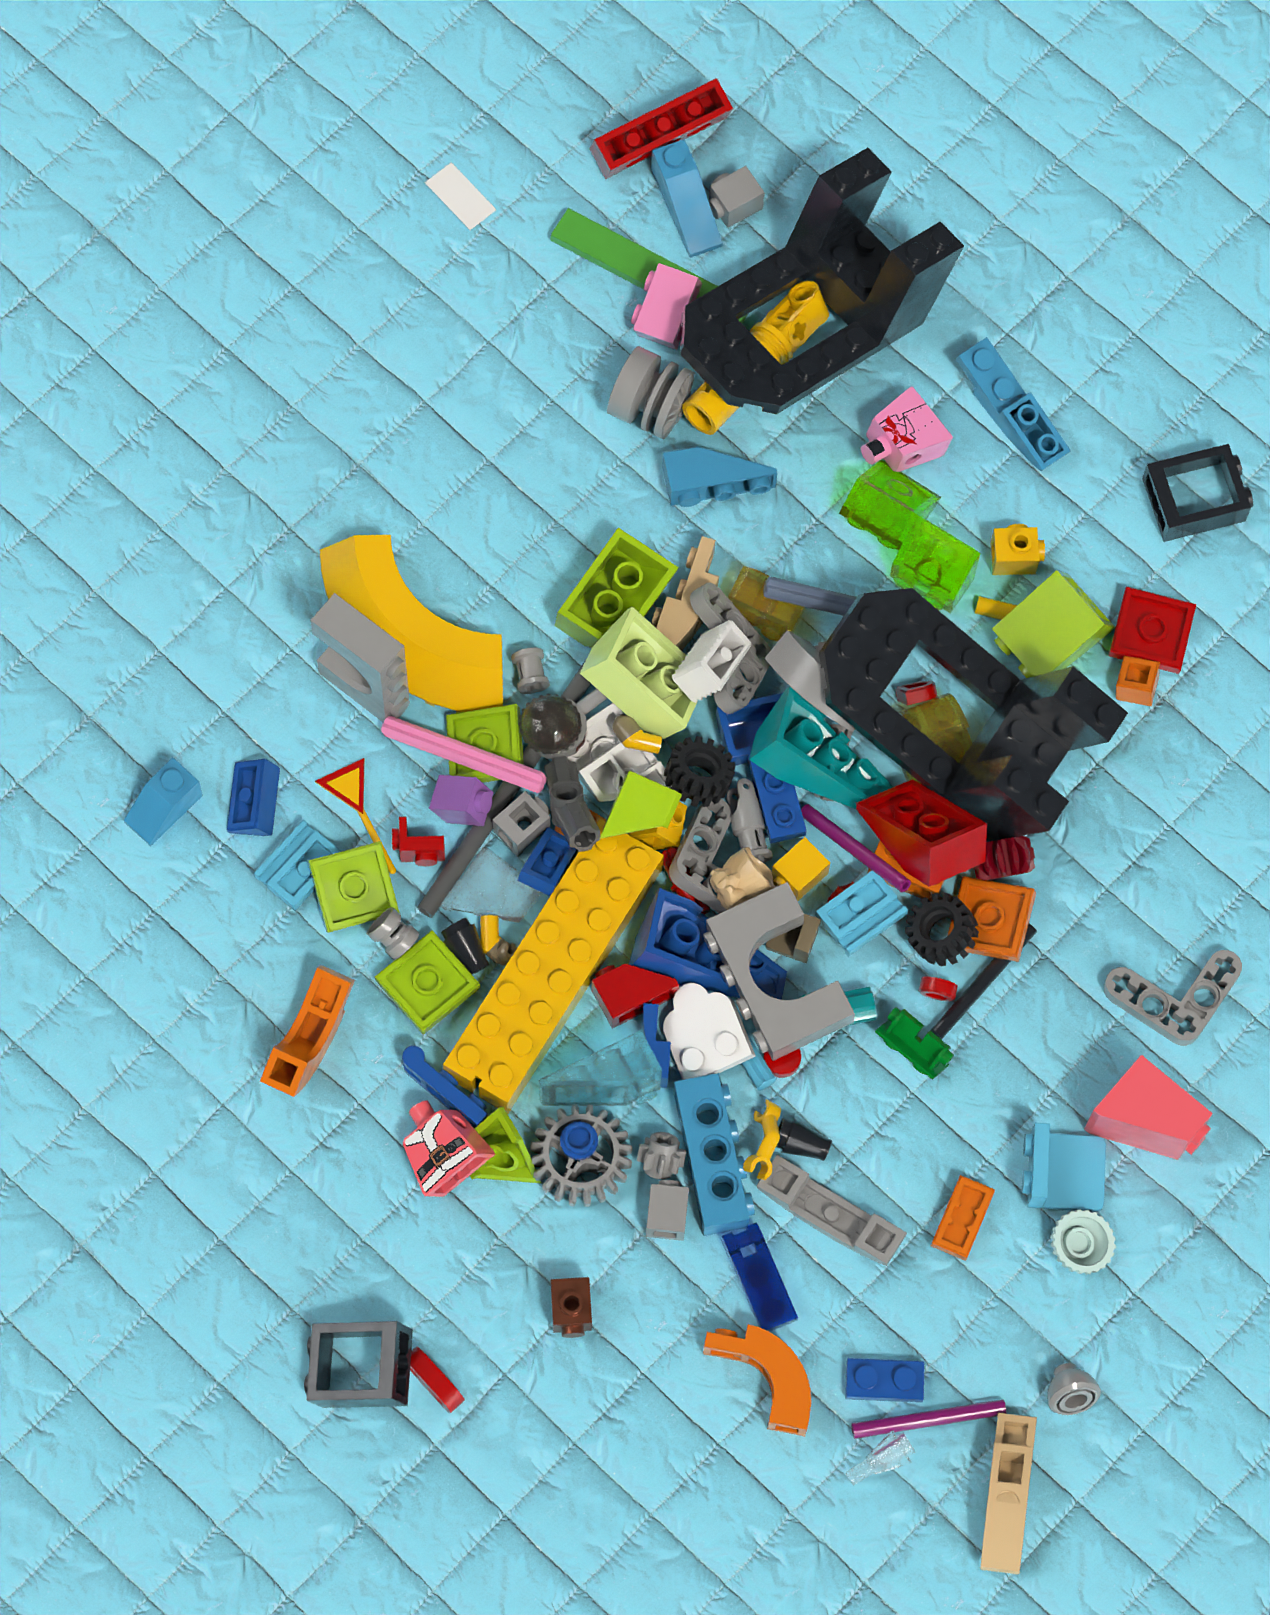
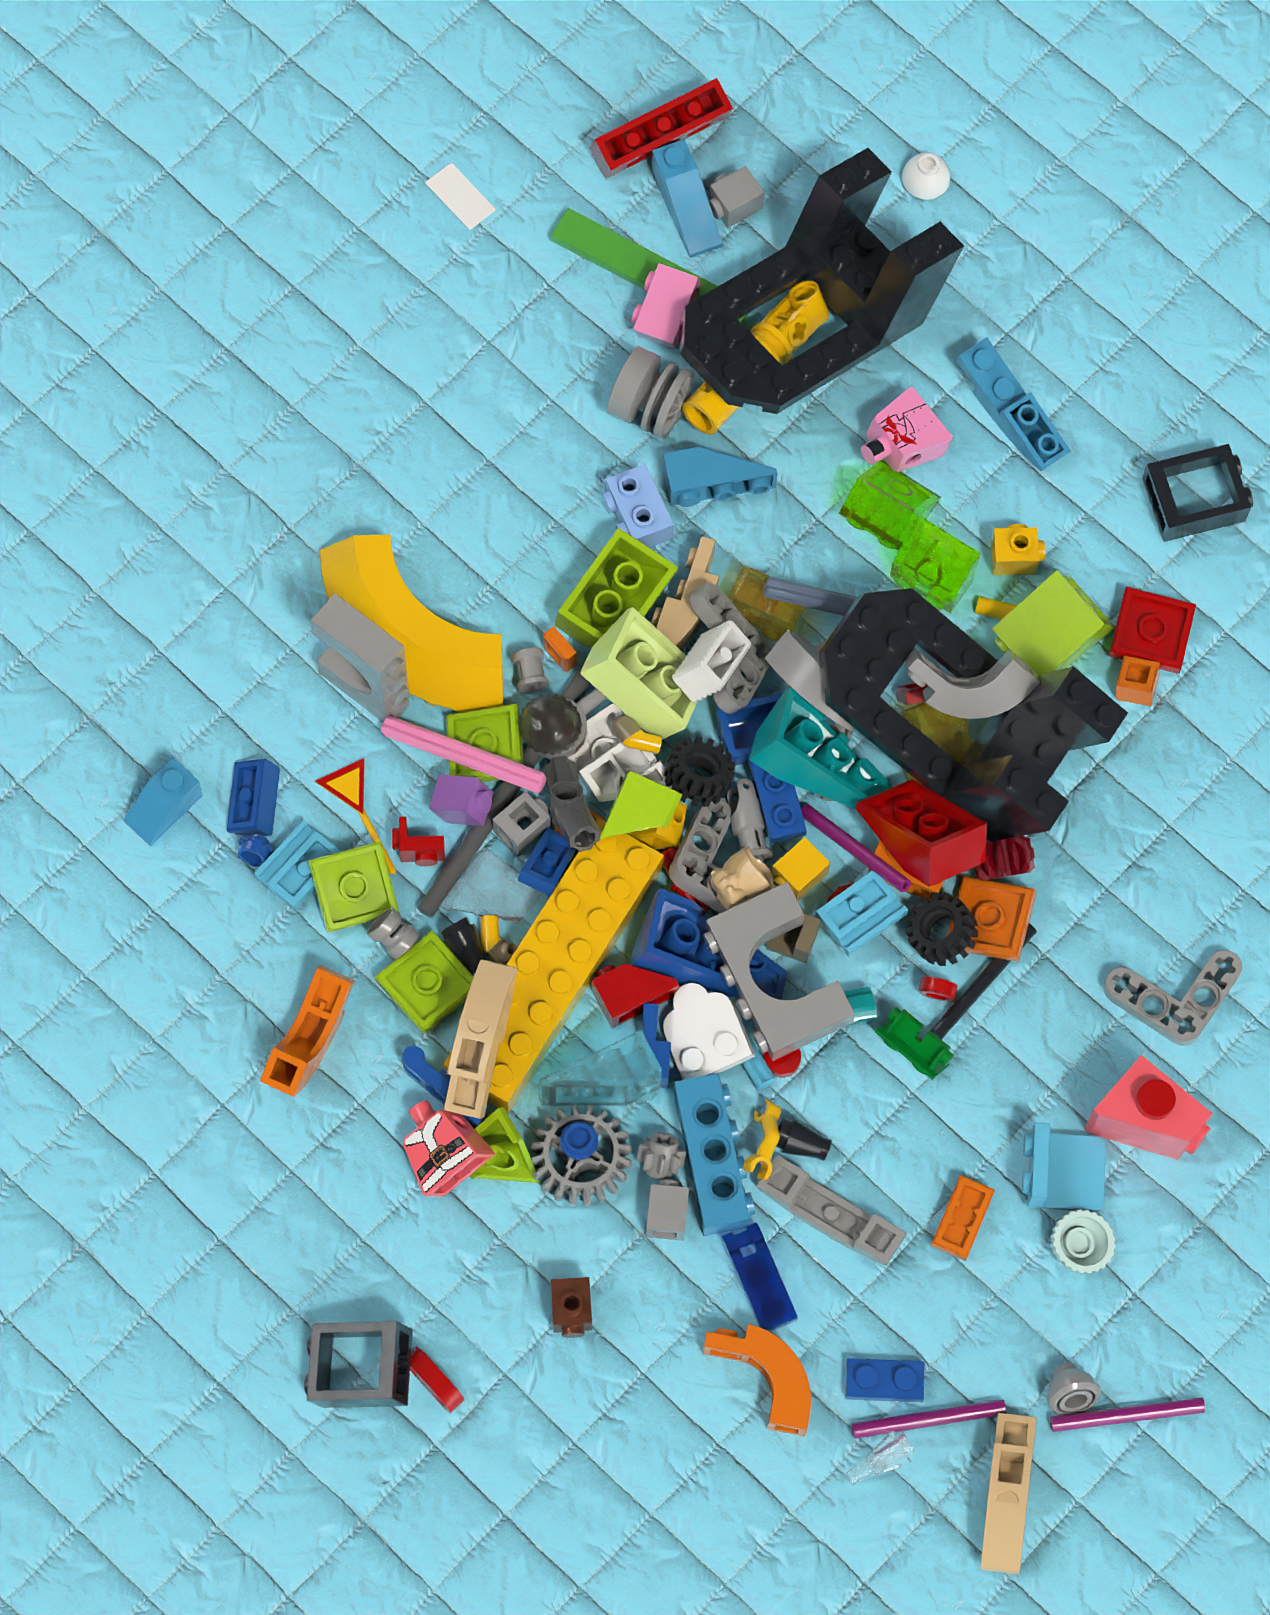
(254, 849): none -> blue plate
(478, 1038): none -> tan slope
(560, 649): none -> orange tile
(638, 506): none -> light blue brick
(926, 176): none -> white brick
(977, 696): none -> light grey arch
(1127, 1414): none -> magenta piece
(1155, 1099): none -> red tile

